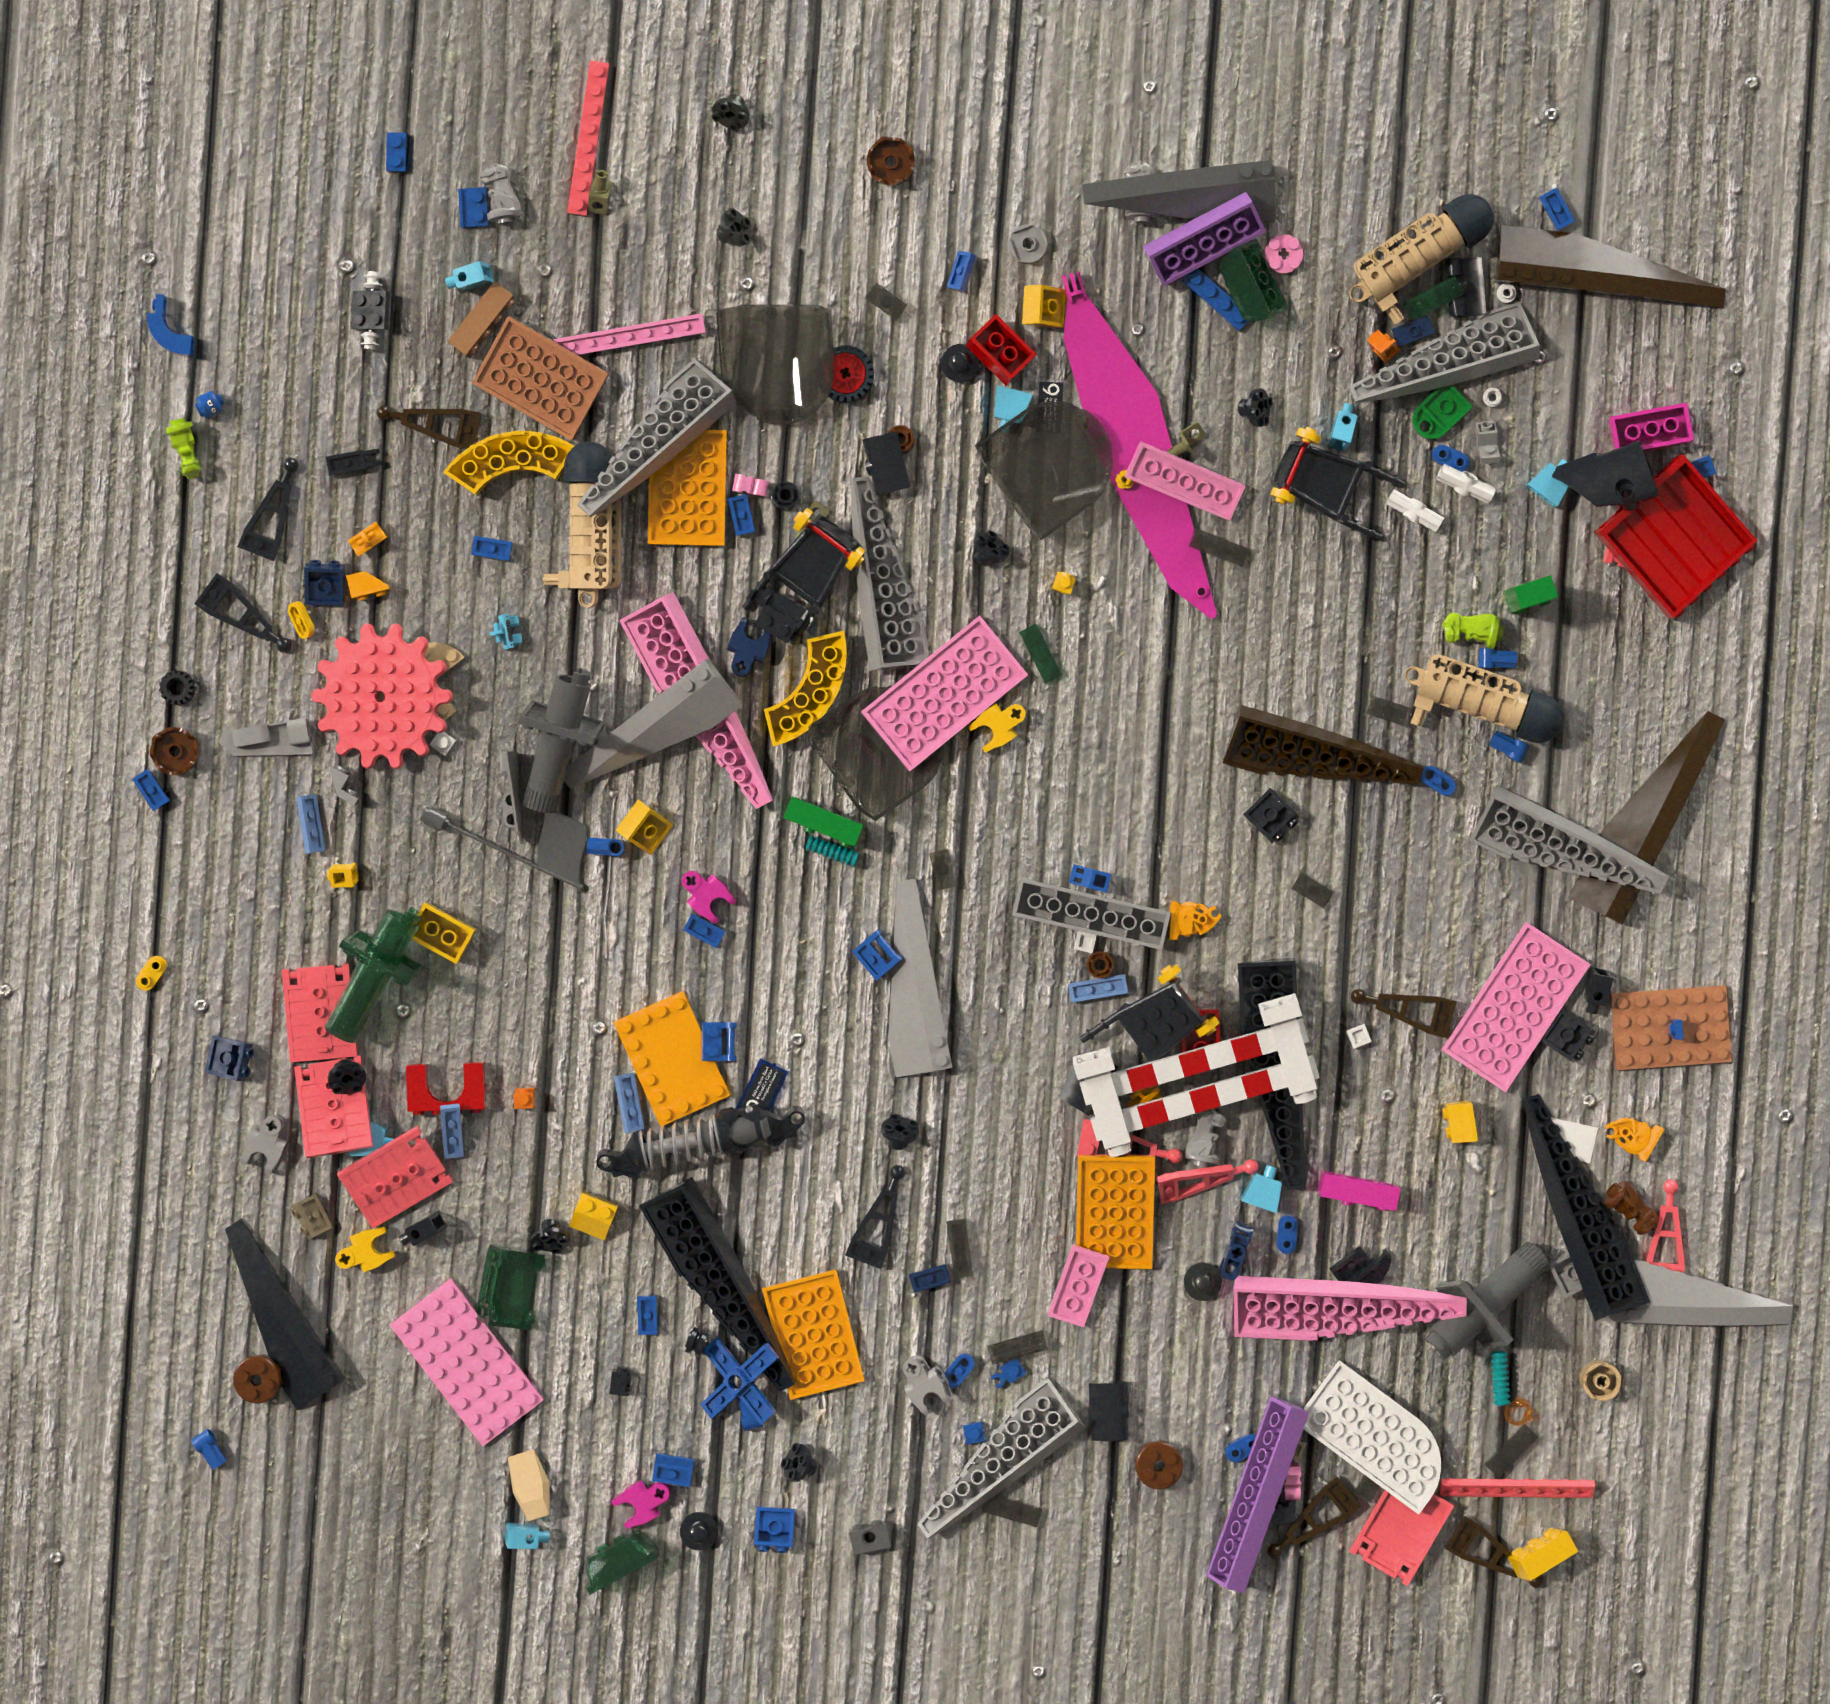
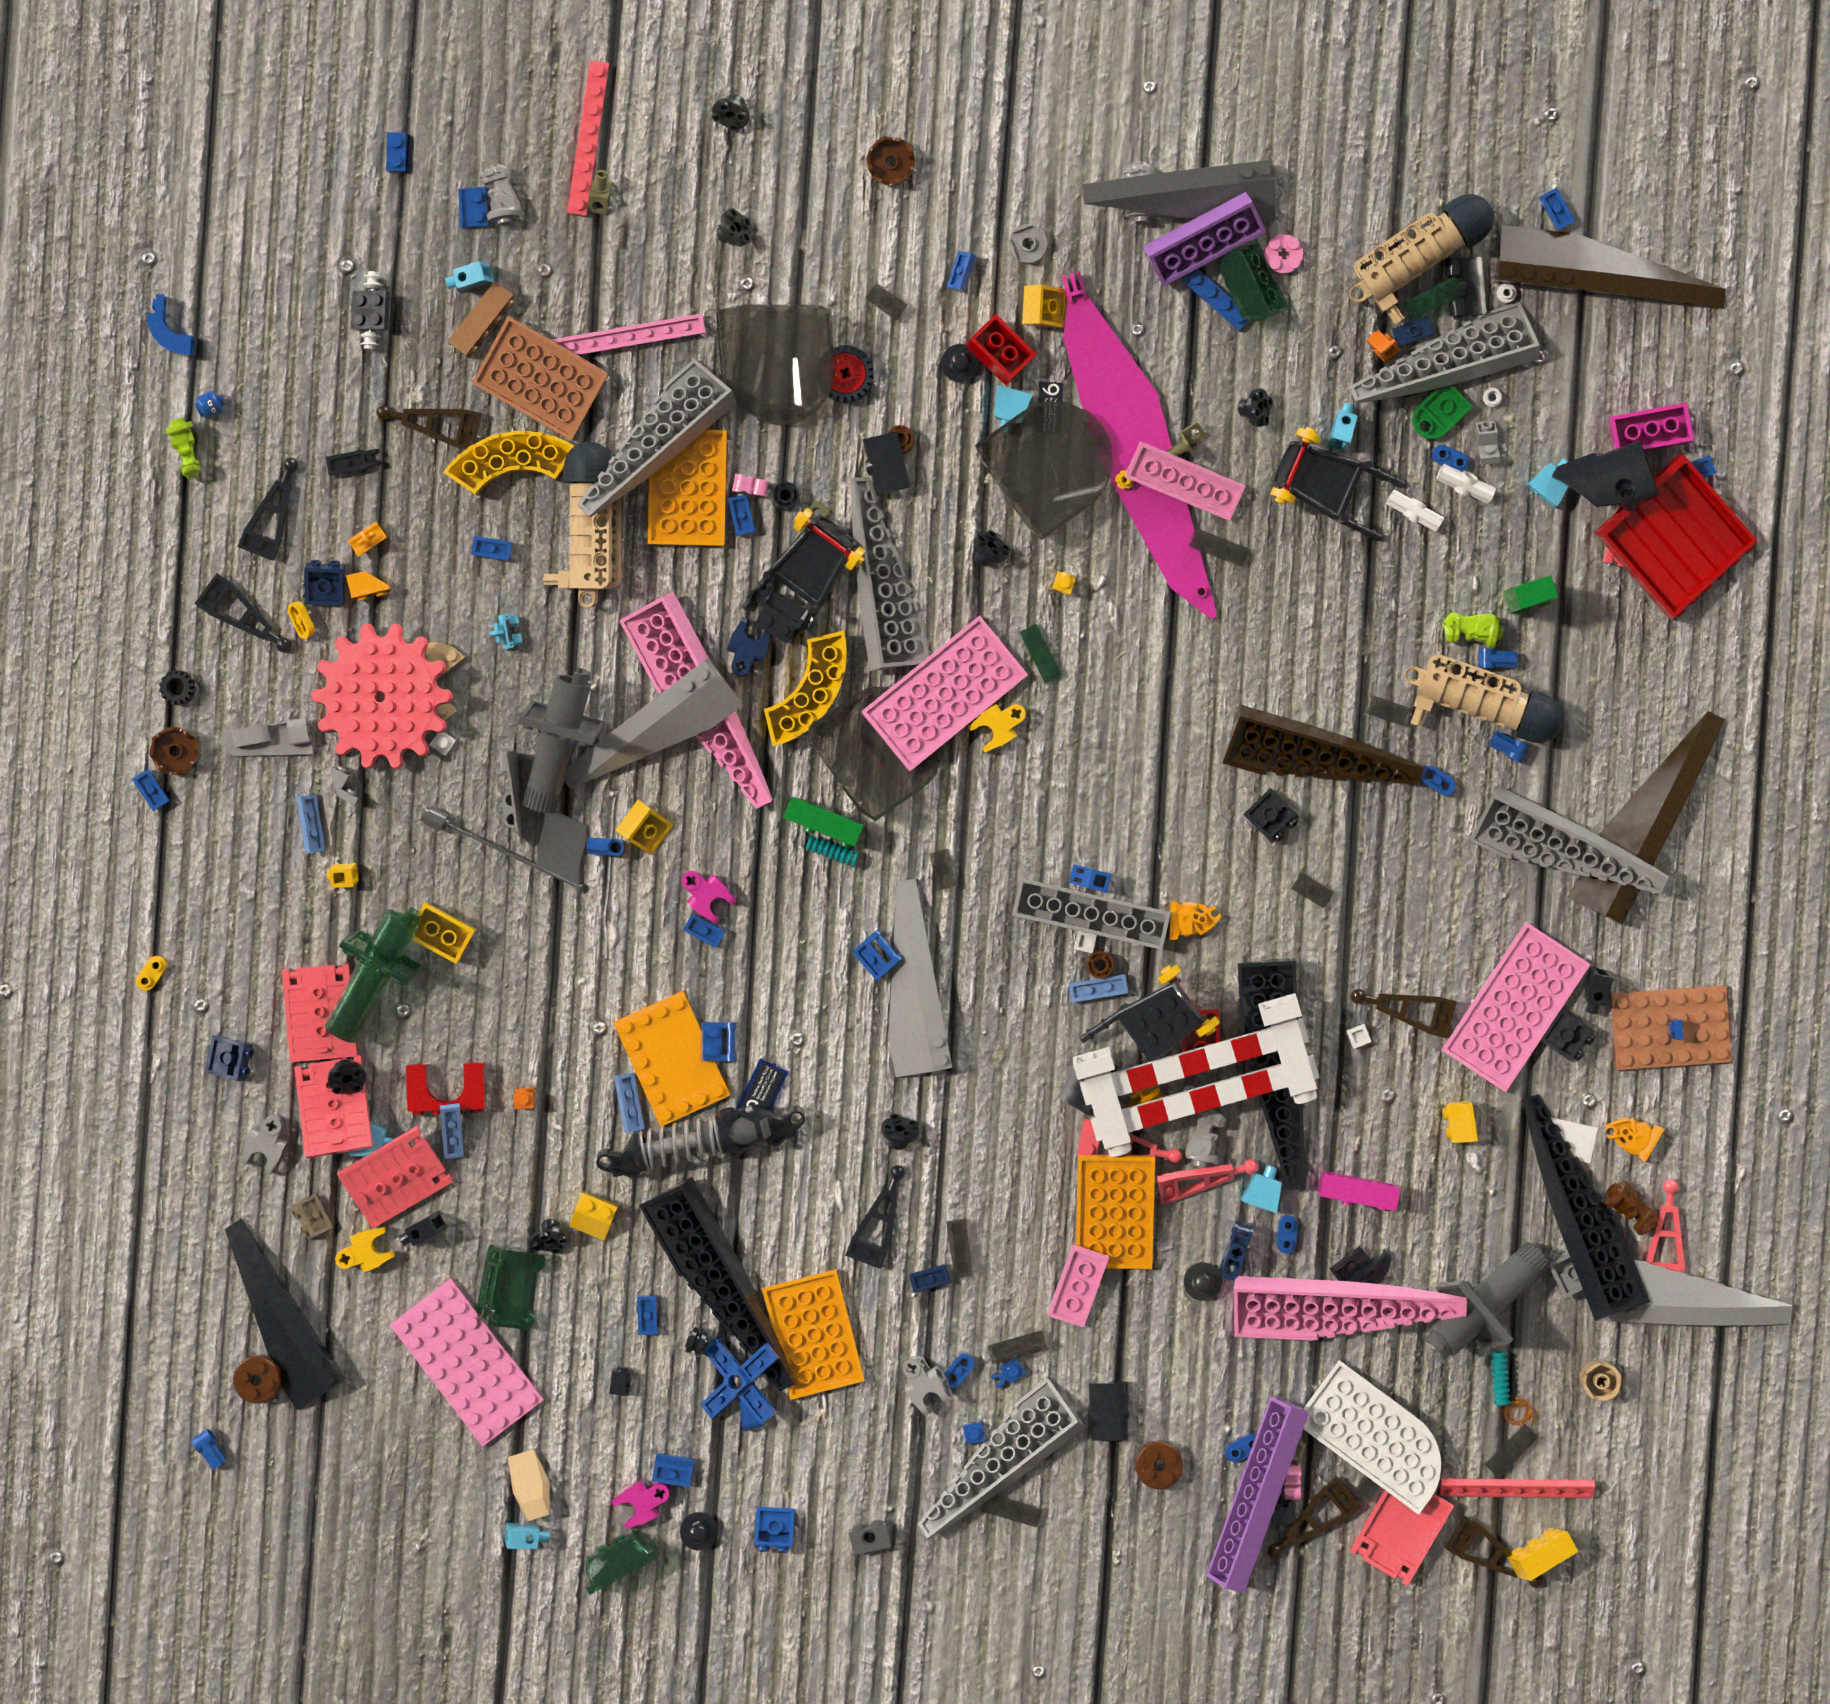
(798, 1463): black plate -> none

